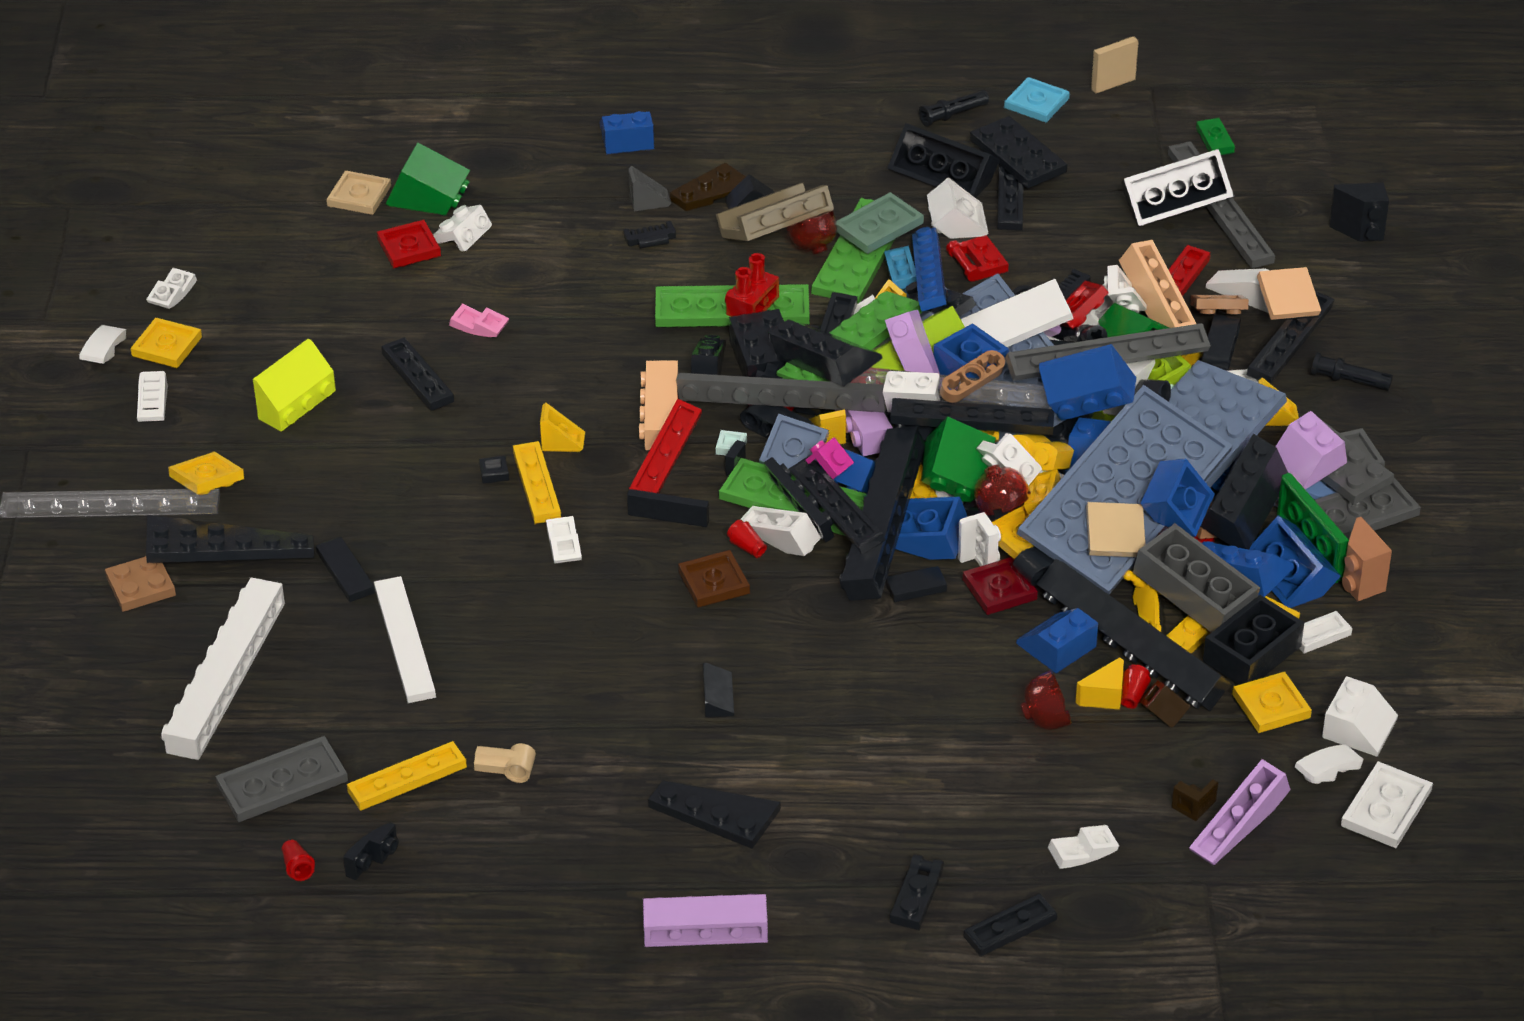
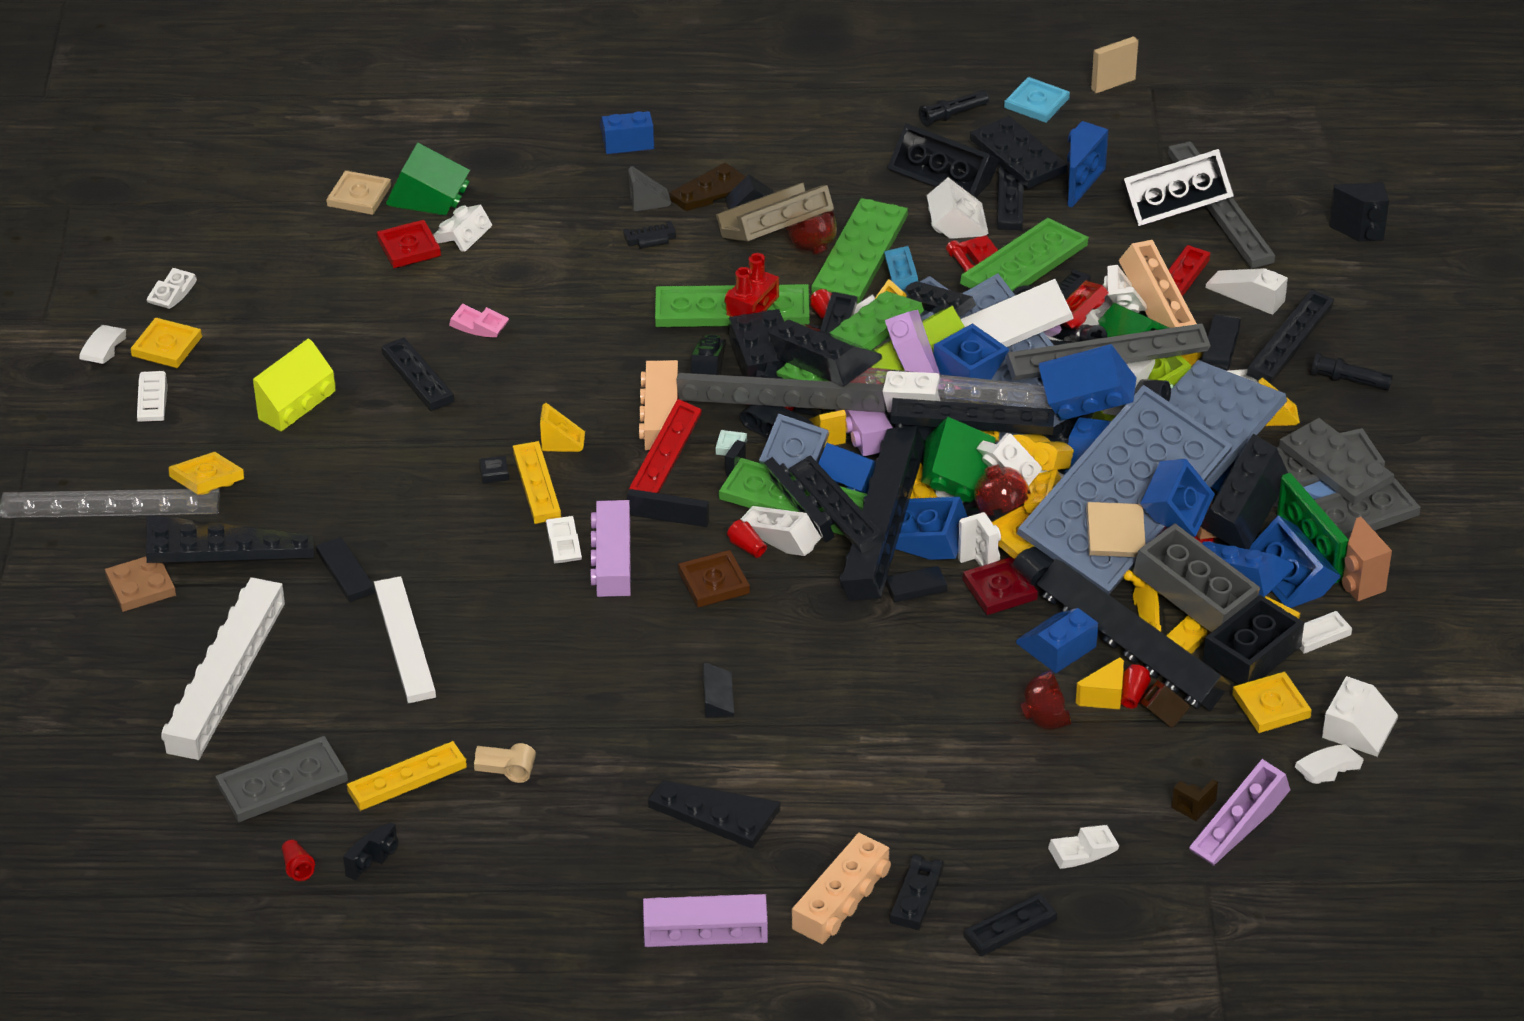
(612, 548): none -> lavender brick
(820, 301): none -> red cone
(830, 457): dark pink bracket -> none
(841, 888): none -> light nougat brick
(879, 222): sand green plate -> none
(928, 268): blue plate -> none
(969, 386): medium nougat beam -> none
(1028, 255): none -> bright green plate
(1085, 158): none -> blue slope
(1215, 136): green plate -> none
(1228, 303): medium nougat plate -> none
(1288, 293): light nougat tile -> none
(1311, 450): lavender slope -> none
(1386, 804): white plate -> none

